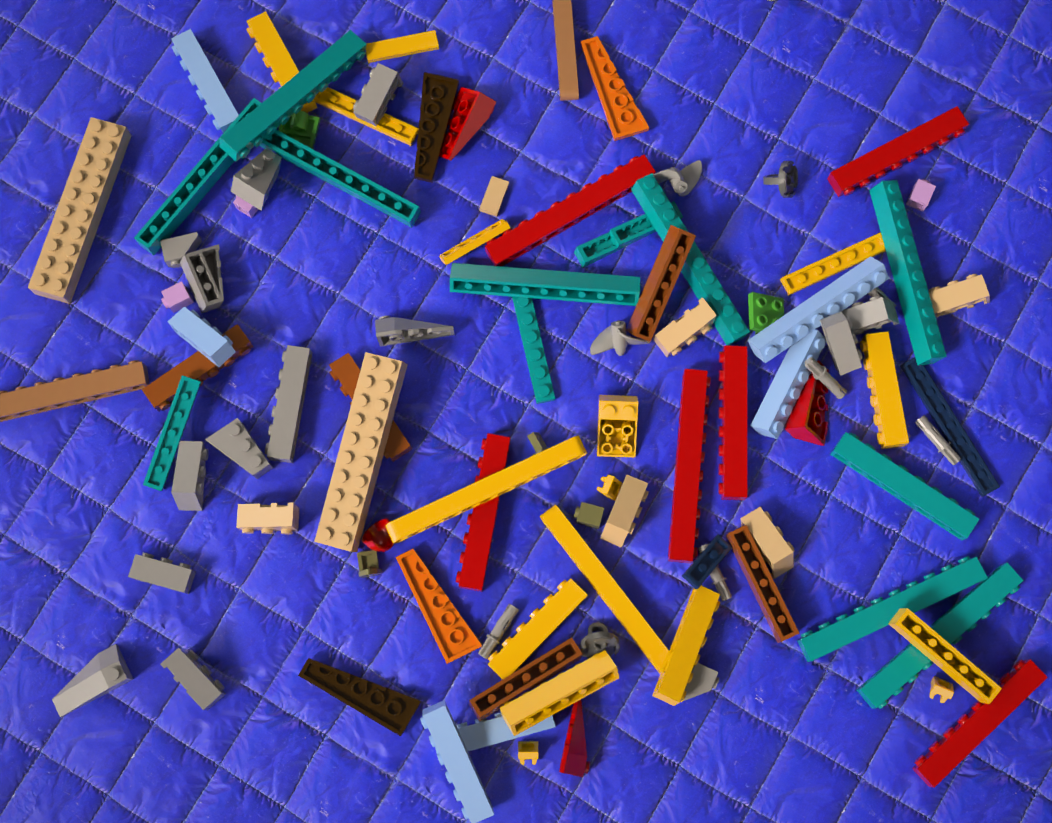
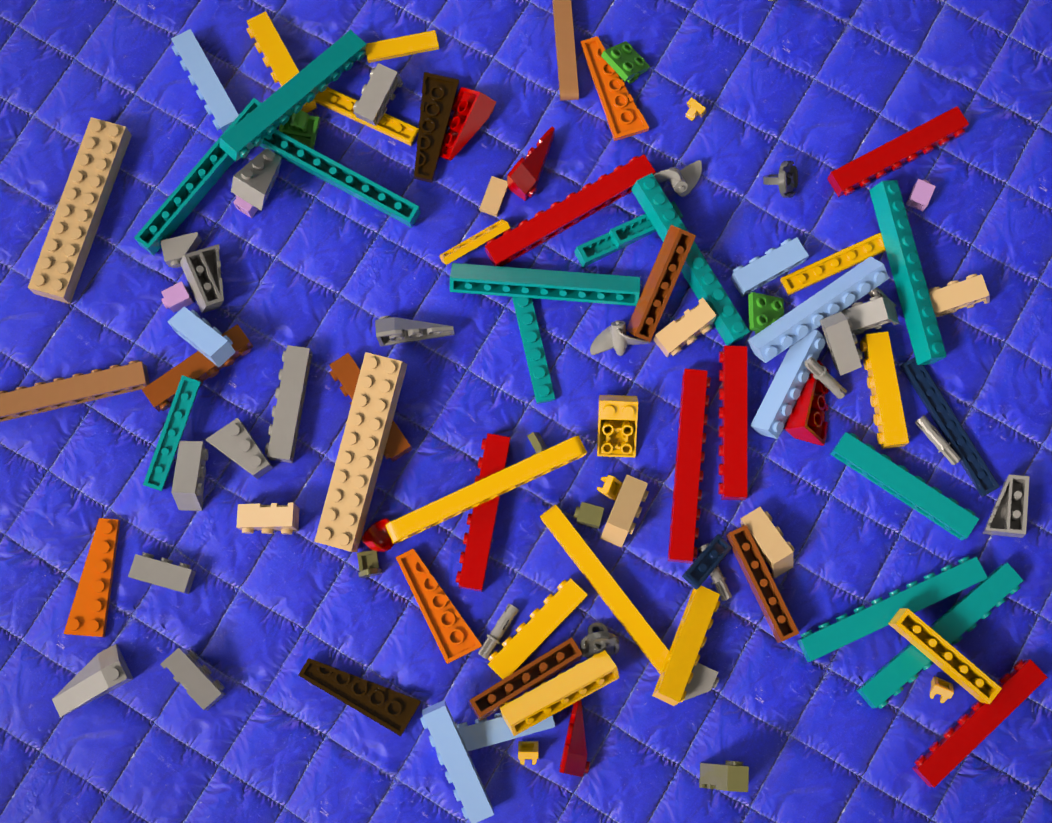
(92, 597): none -> orange wing
(526, 173): none -> red wedge
(625, 61): none -> bright green plate
(695, 109): none -> yellow tile
(725, 777): none -> olive wedge
(769, 267): none -> light blue brick
(1010, 509): none -> light grey wedge

